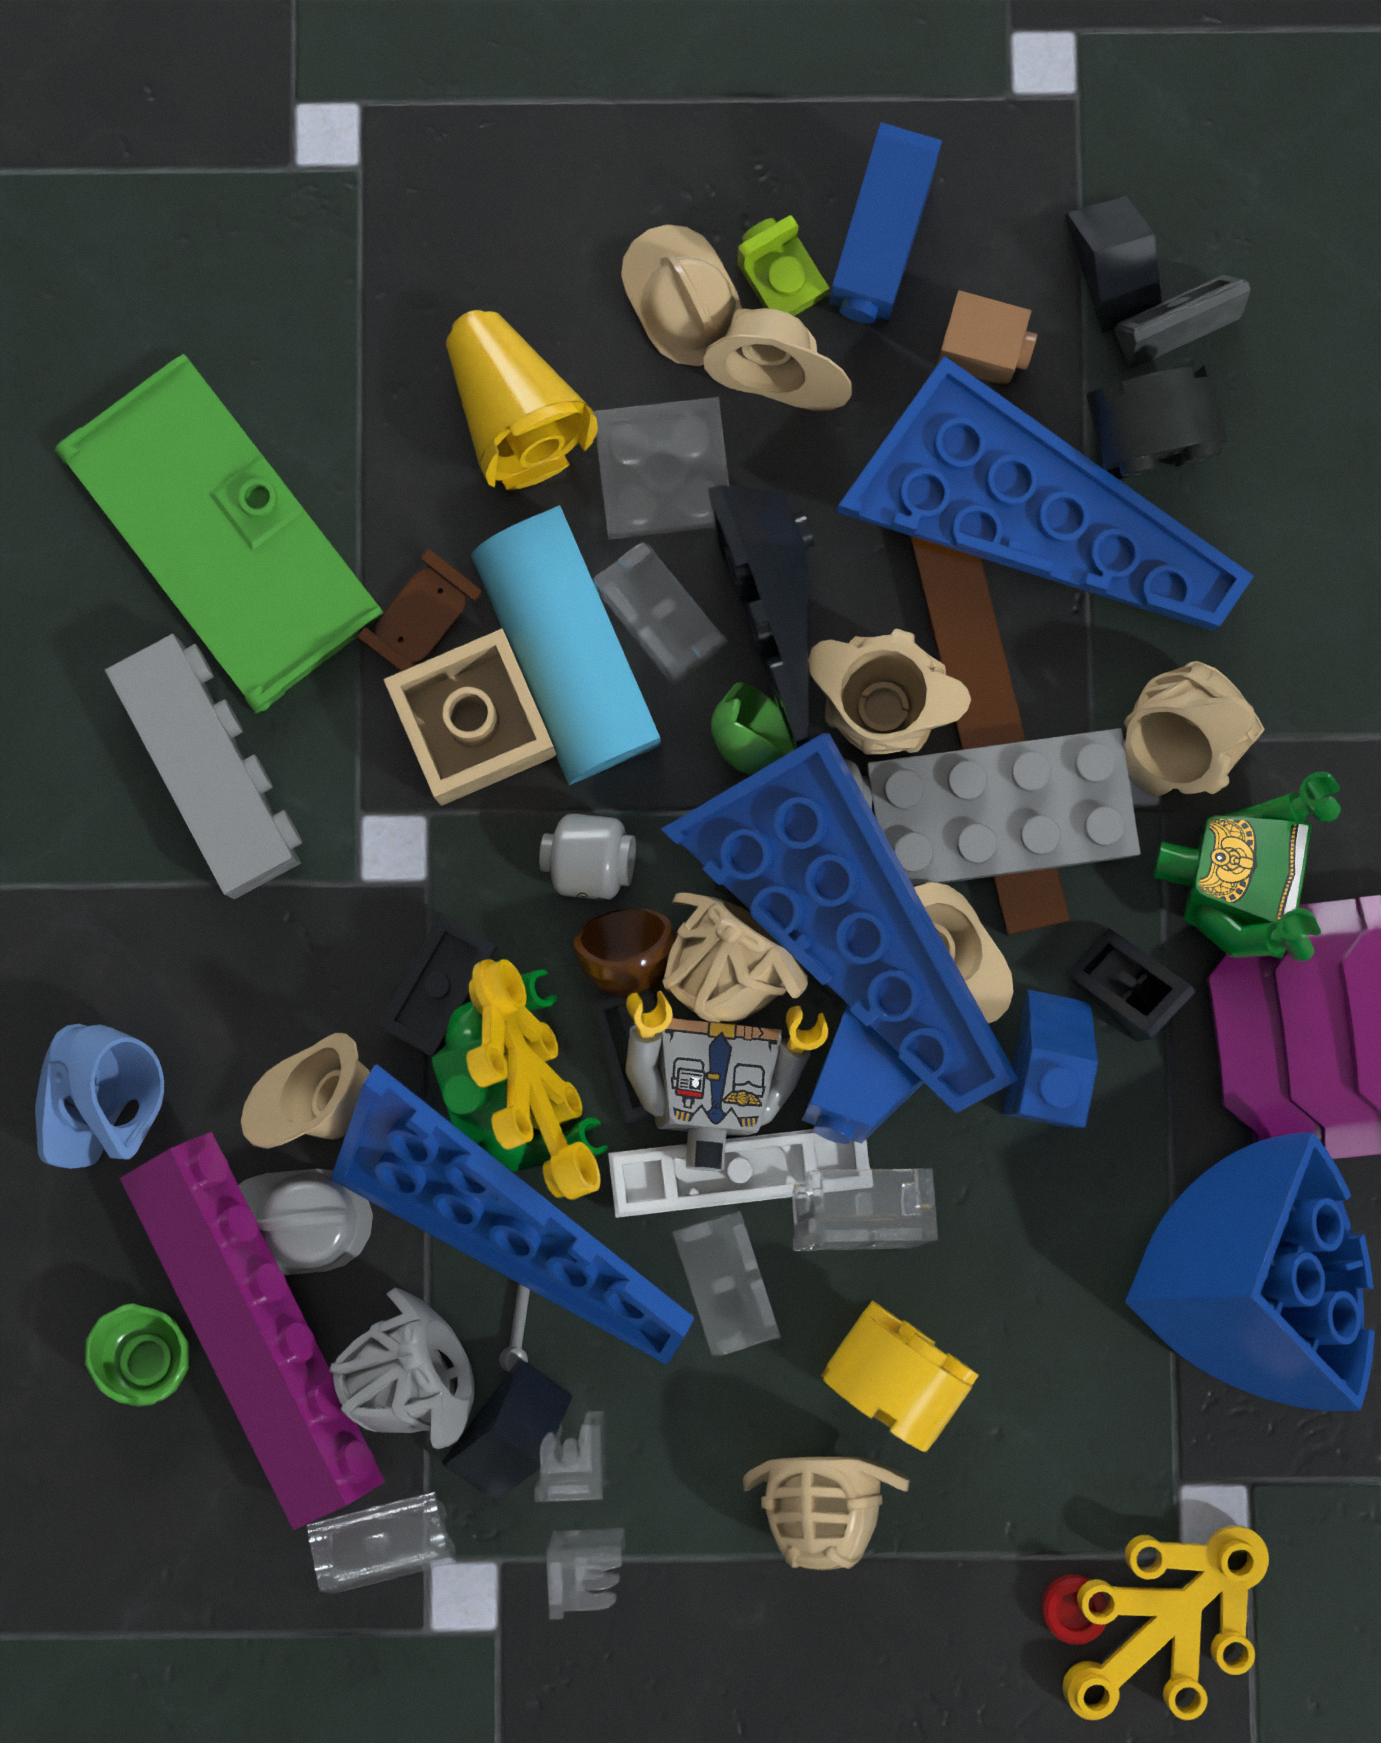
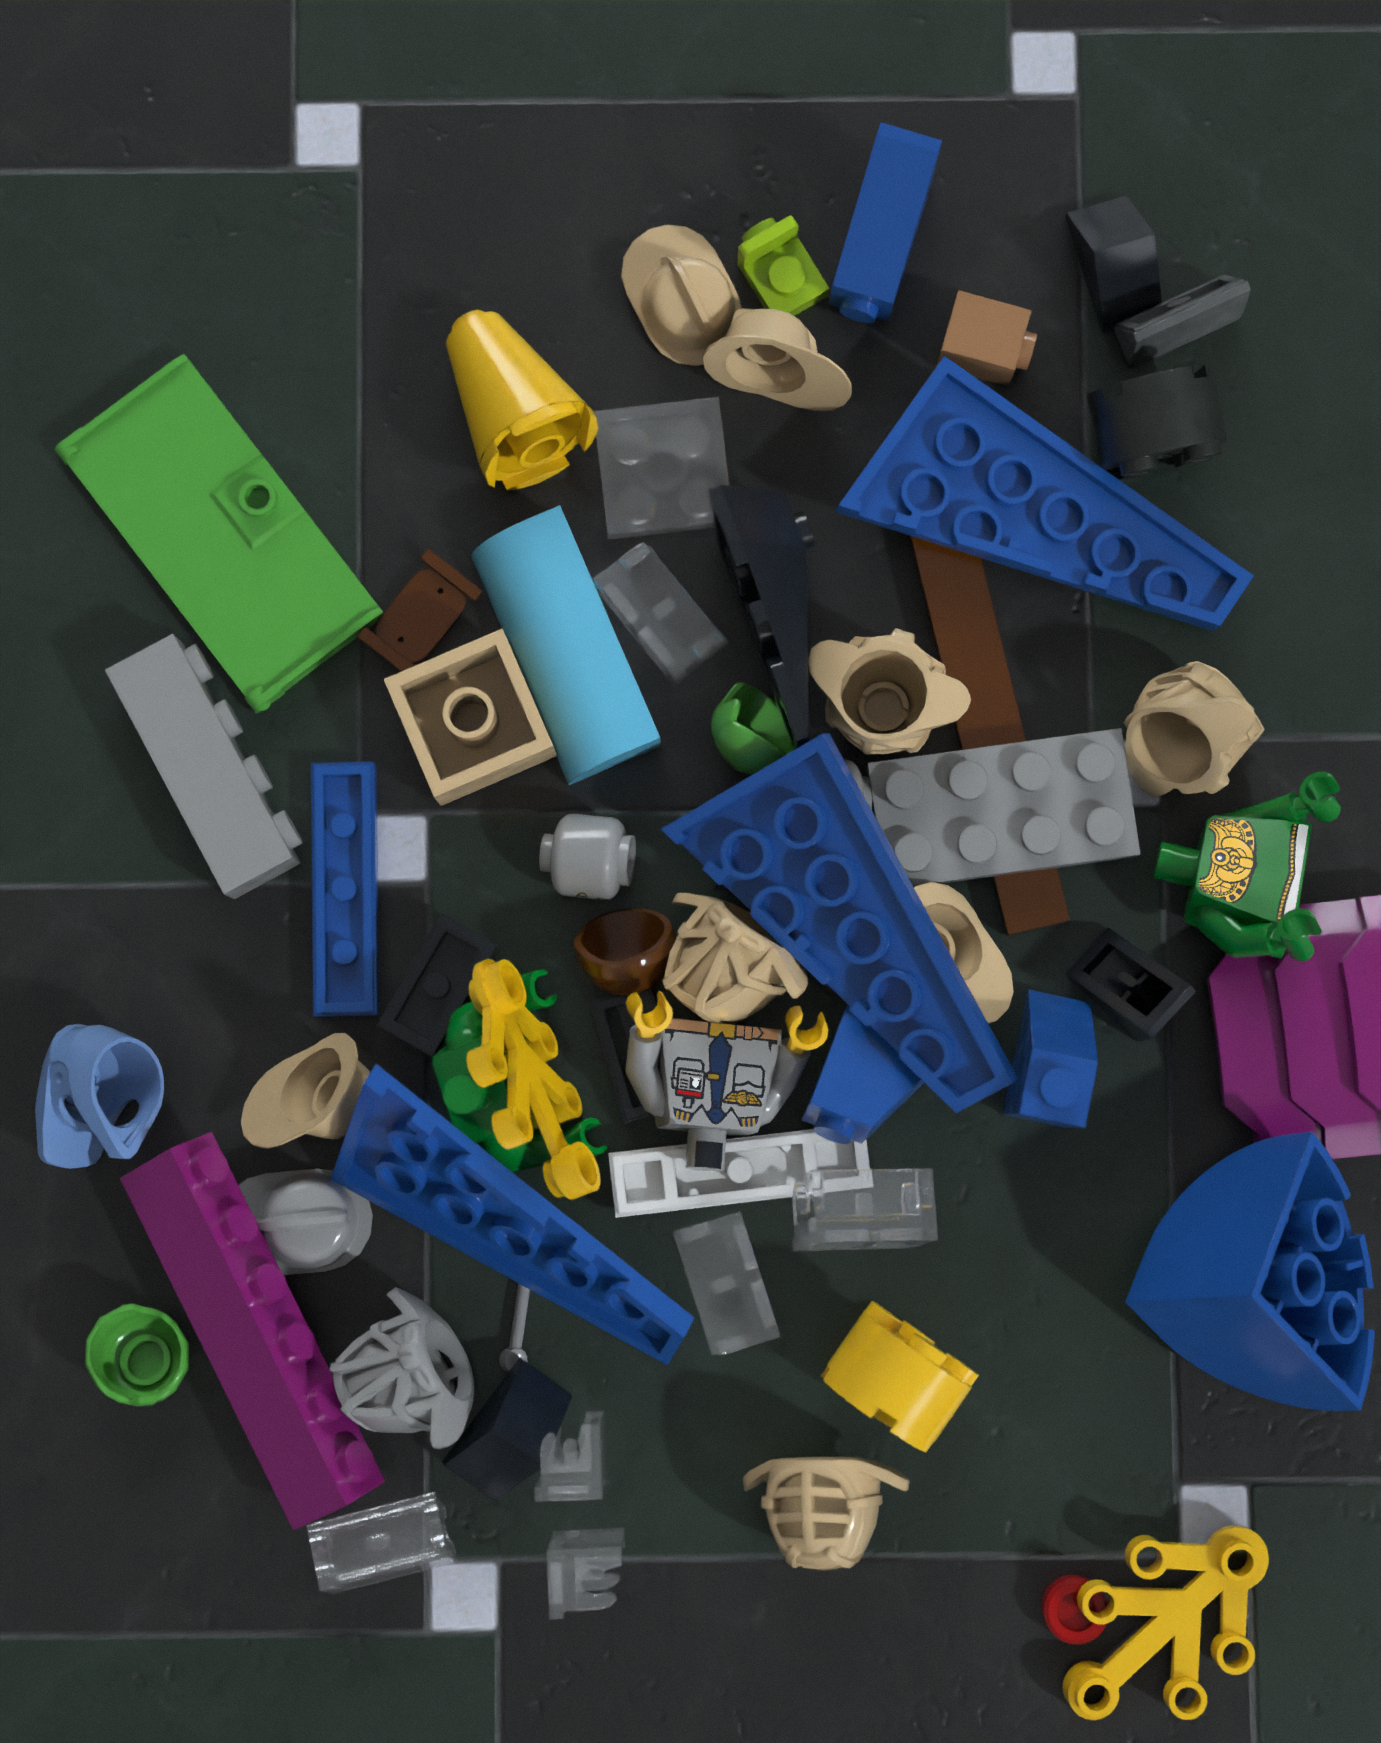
(345, 889): none -> blue tile

